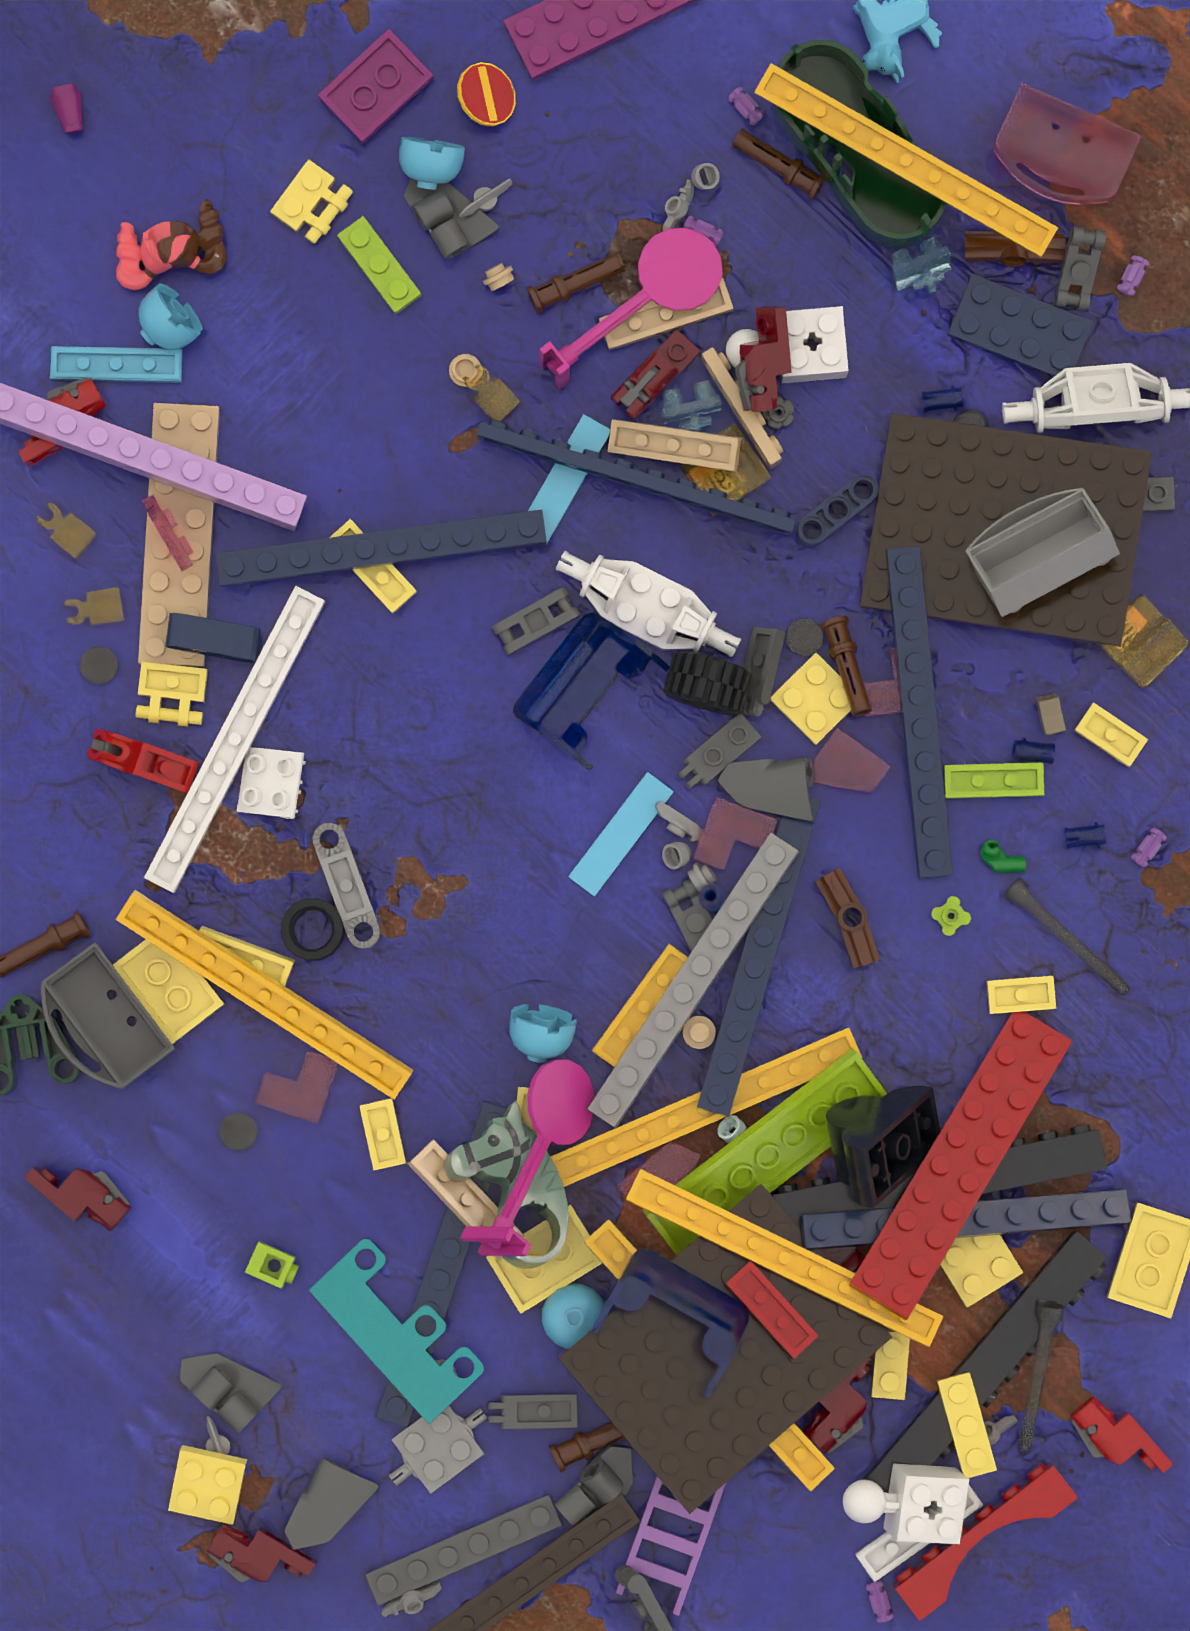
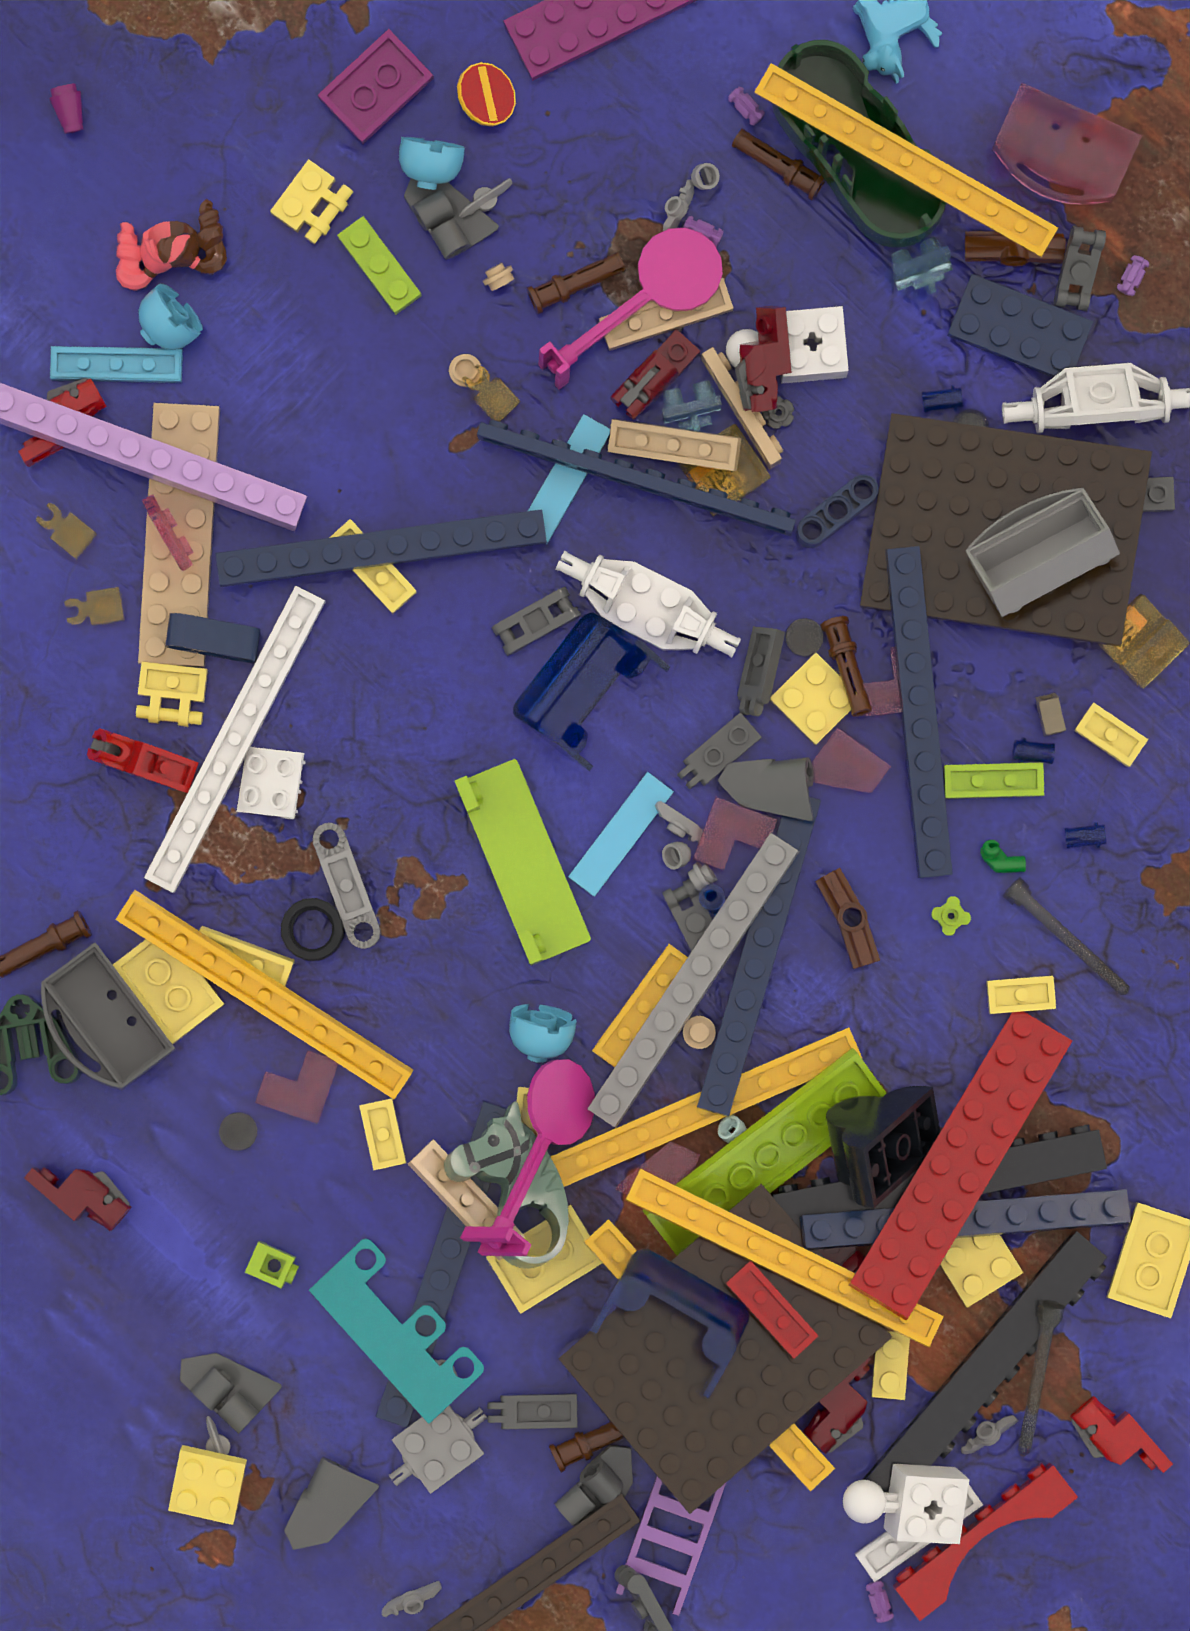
(99, 665): clear smoke piece -> none
(256, 1557): dark red plate -> none
(463, 1549): dark grey plate -> none
(523, 861): none -> lime bracket
(570, 1313): medium azure cylinder -> none
(707, 683): black tyre -> none
(966, 1425): light yellow plate -> none
(1149, 847): medium lavender piece -> none

